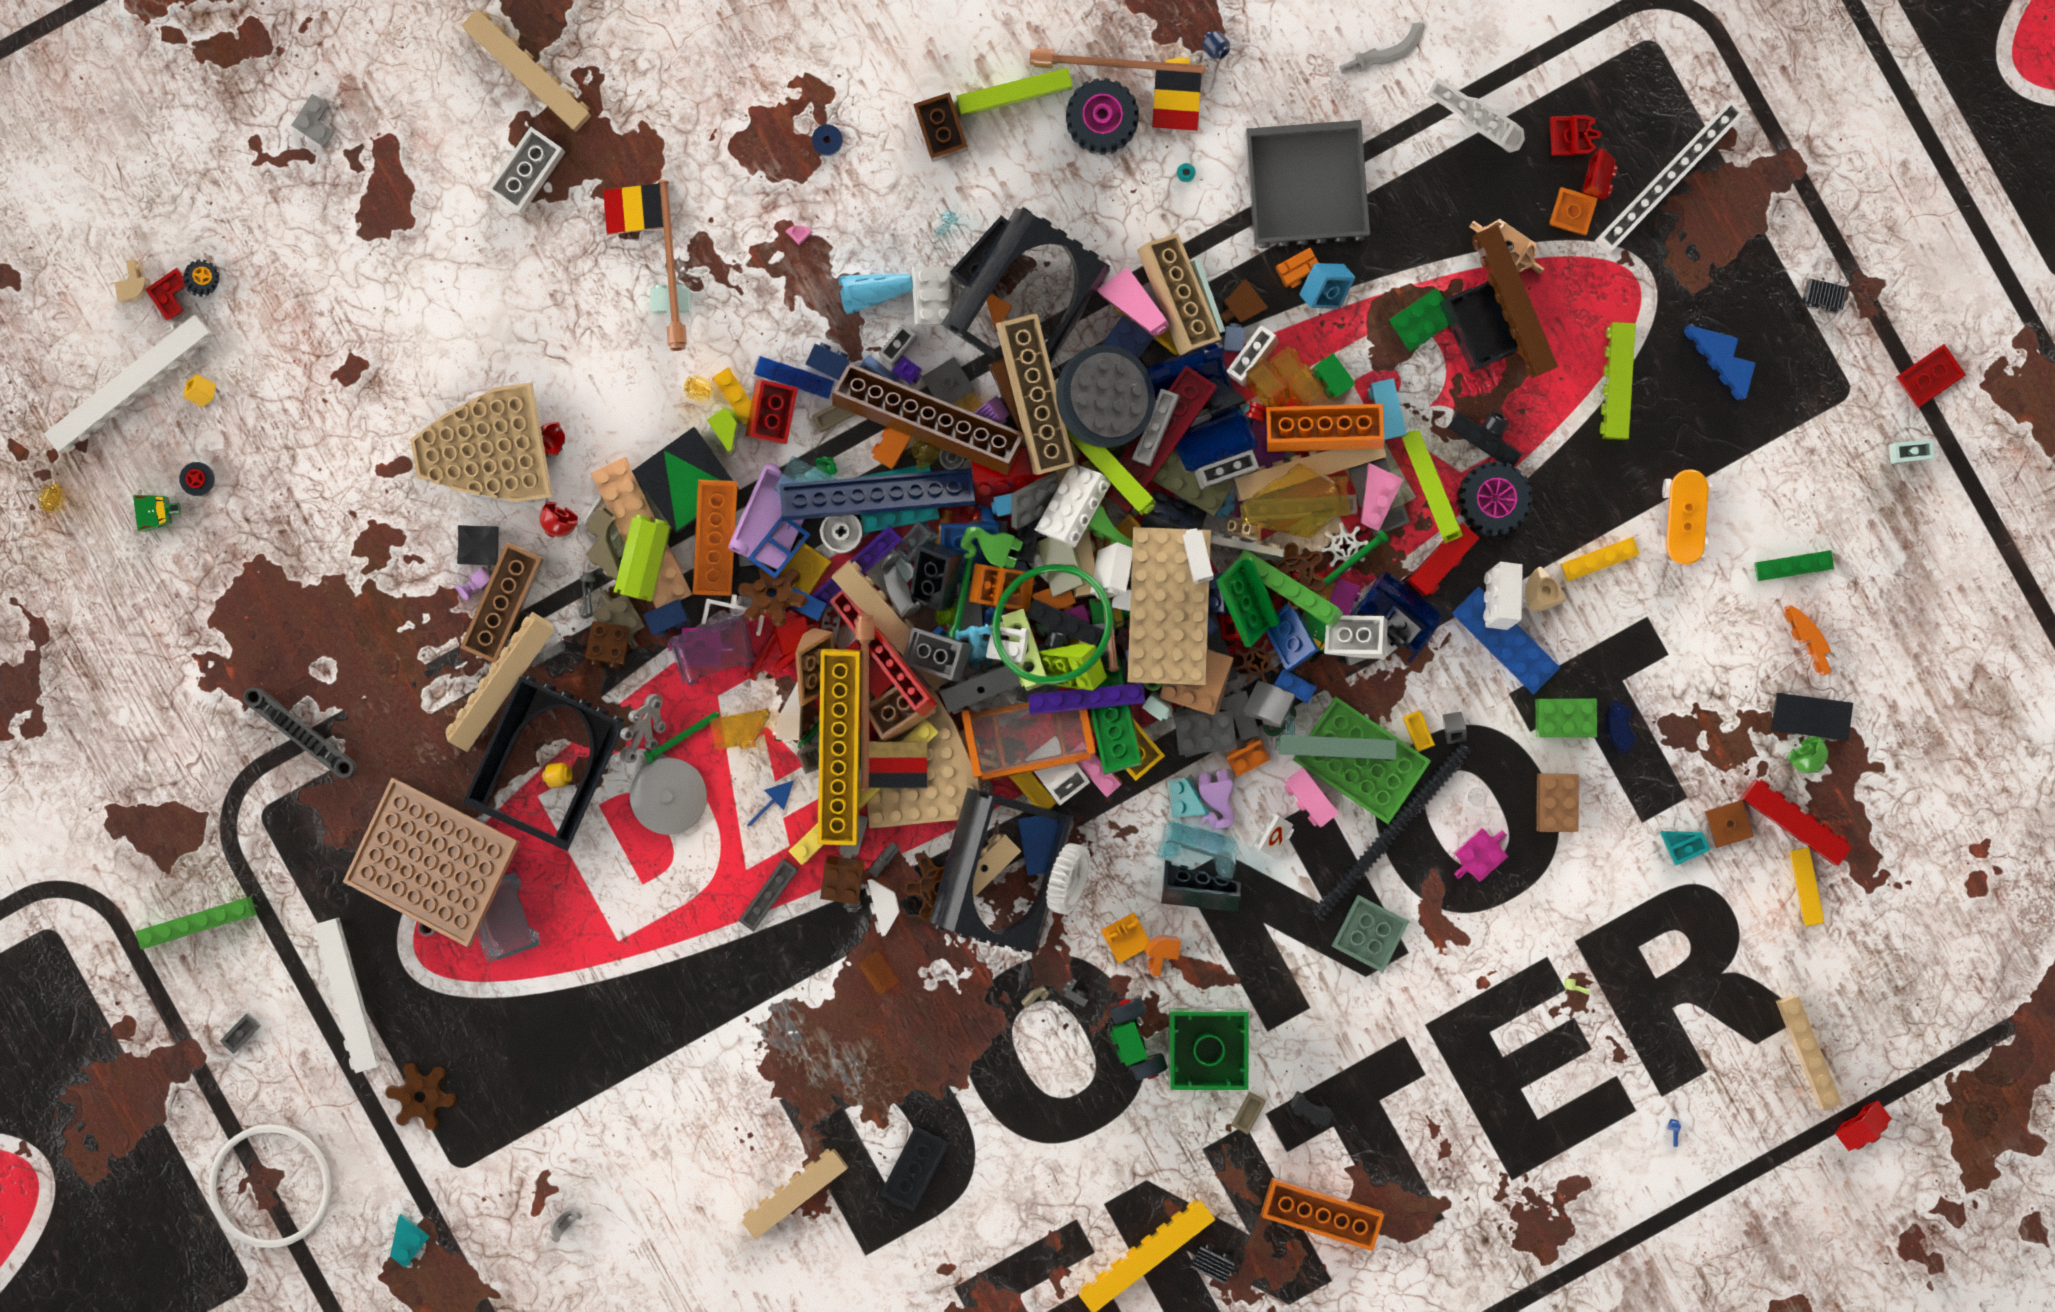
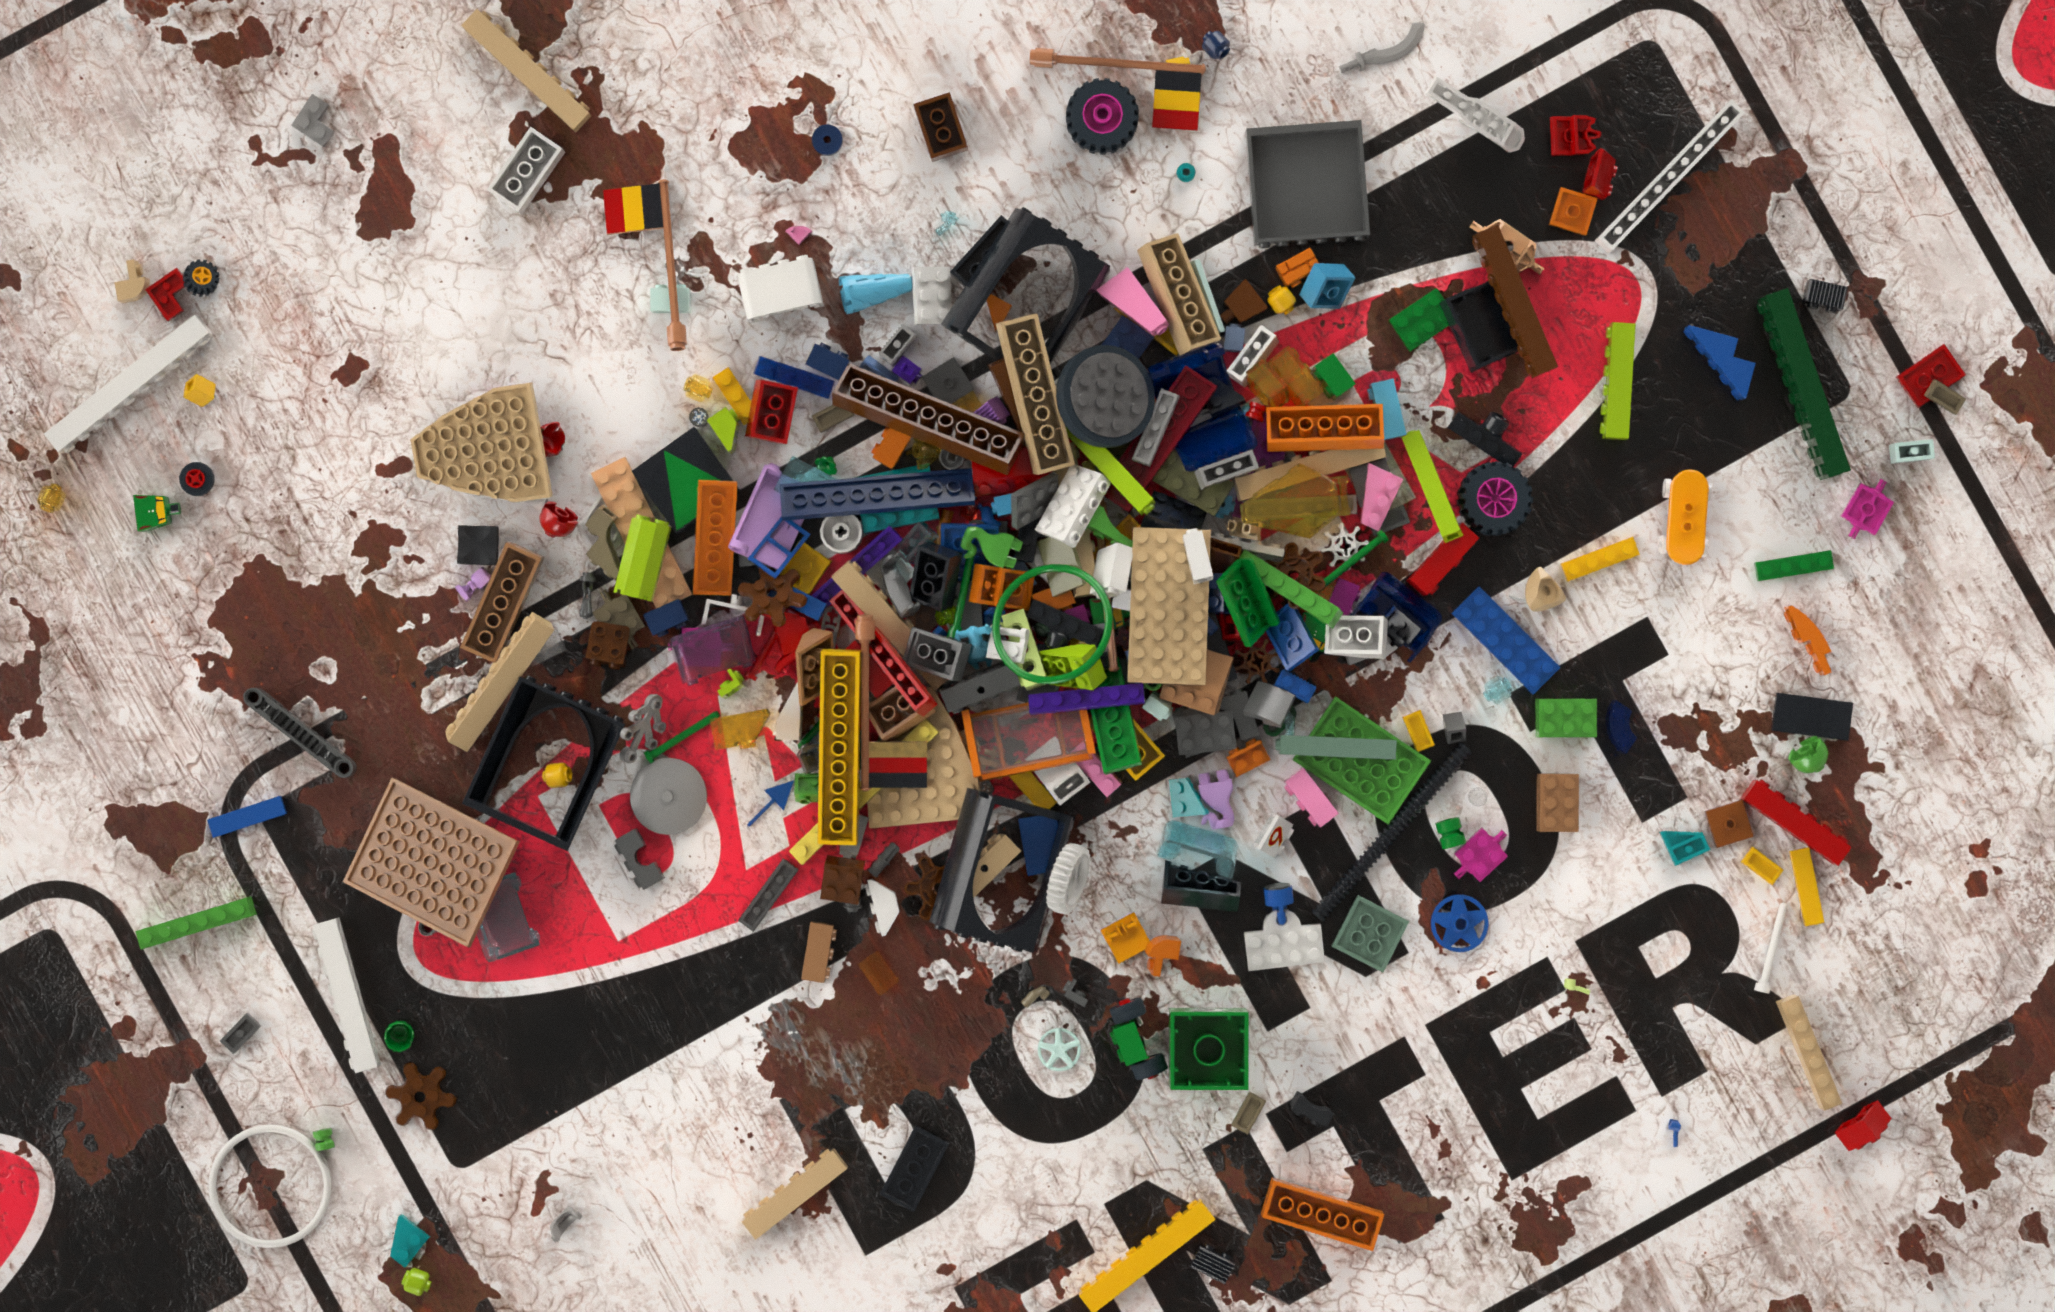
(247, 816): none -> blue tile
(323, 1139): none -> bright green wheel
(399, 1036): none -> green hair
(416, 1281): none -> lime head
(644, 874): none -> dark grey arch
(698, 417): none -> dark grey tile
(730, 687): none -> lime bracket
(779, 288): none -> white windscreen
(806, 787): none -> bright green bracket
(818, 952): none -> medium nougat brick
(1013, 92): lime brick -> none
(1059, 1049): none -> light aqua wheel
(1223, 555): none -> reddish brown torso
(1281, 300): none -> yellow head
(1283, 937): none -> white plate
(1450, 832): none -> green wheel
(1459, 923): none -> blue wheel
(1497, 690): none -> clear light blue head
(1503, 596): white brick -> none
(1762, 865): none -> yellow tile
(1763, 984): none -> white piece
(1803, 384): none -> dark green brick
(1867, 509): none -> dark pink plate
(1944, 397): none -> dark tan tile

